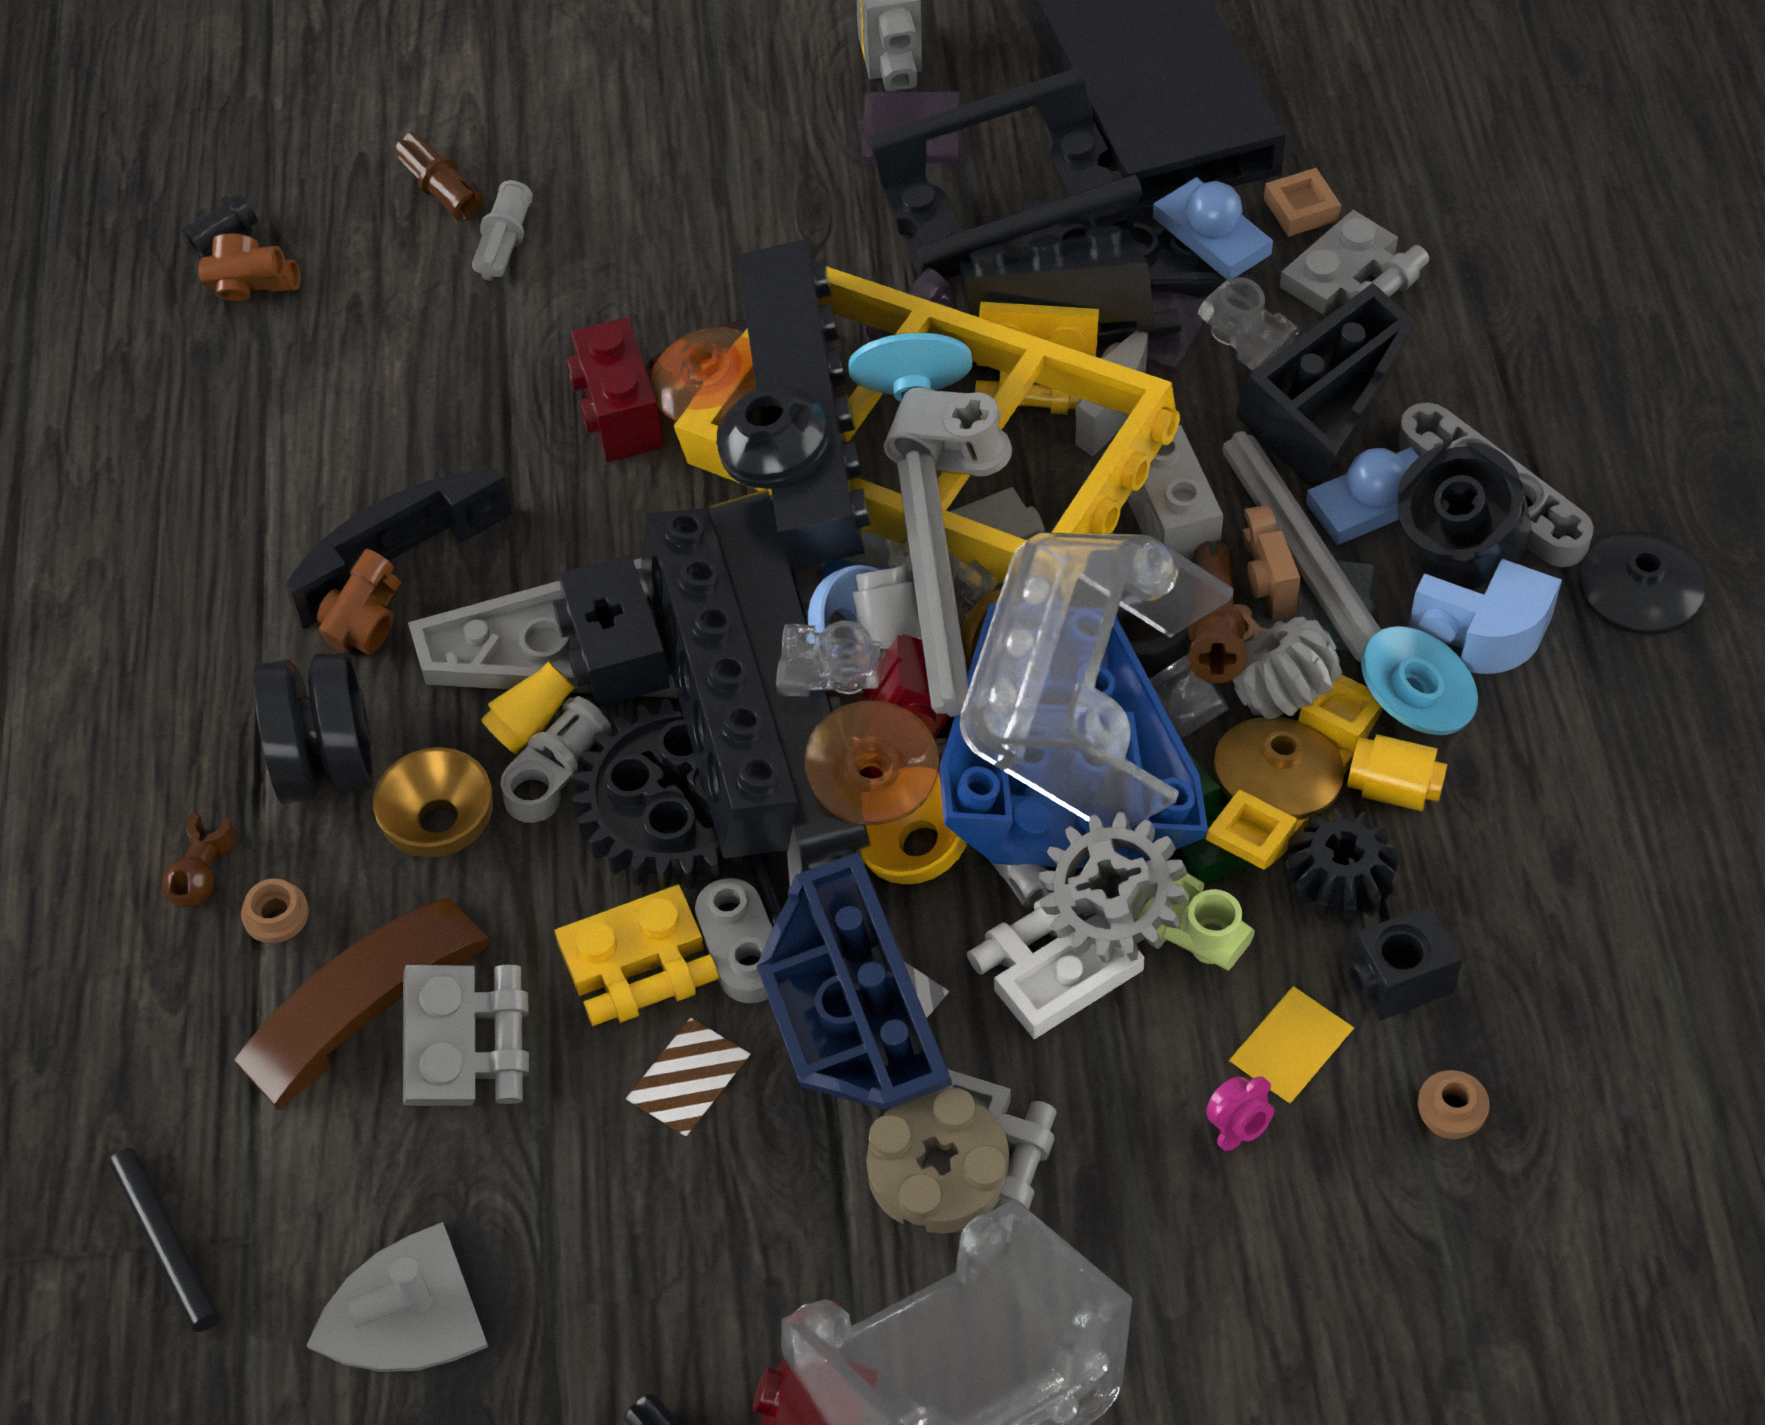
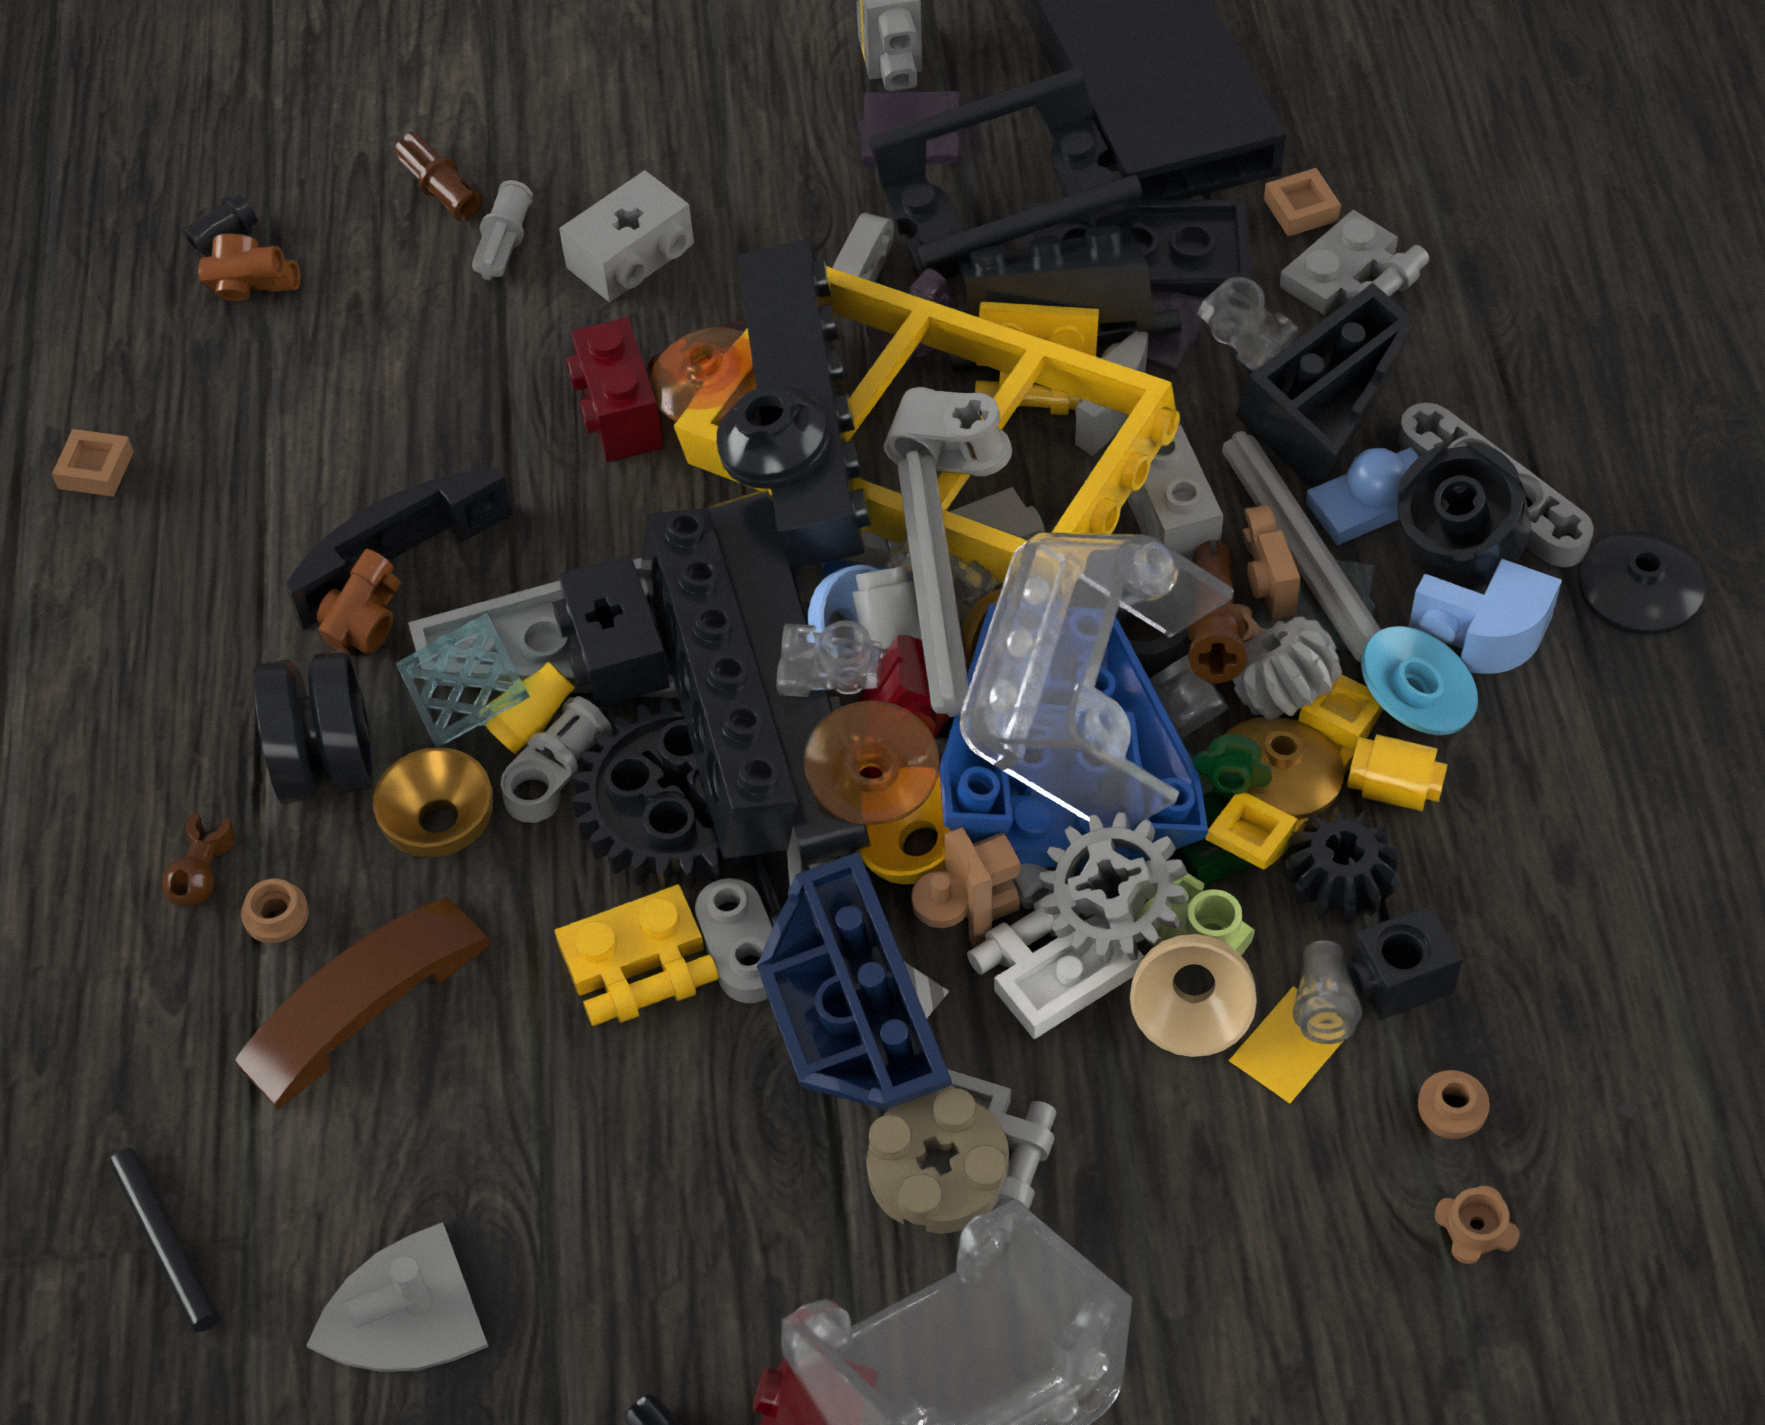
(92, 462): none -> medium nougat plate
(441, 1035): light grey plate -> none
(478, 712): none -> clear light blue window
(627, 236): none -> light grey brick
(688, 1076): sticker -> none
(866, 247): none -> light grey beam
(909, 362): medium azure dish -> none
(972, 886): none -> medium nougat hips
(1188, 1022): none -> tan piece
(1213, 227): medium blue tile -> none
(1233, 765): none -> dark green plate
(1240, 1110): dark pink plate -> none
(1326, 998): none -> clear cone
(1477, 1204): none -> medium nougat plate

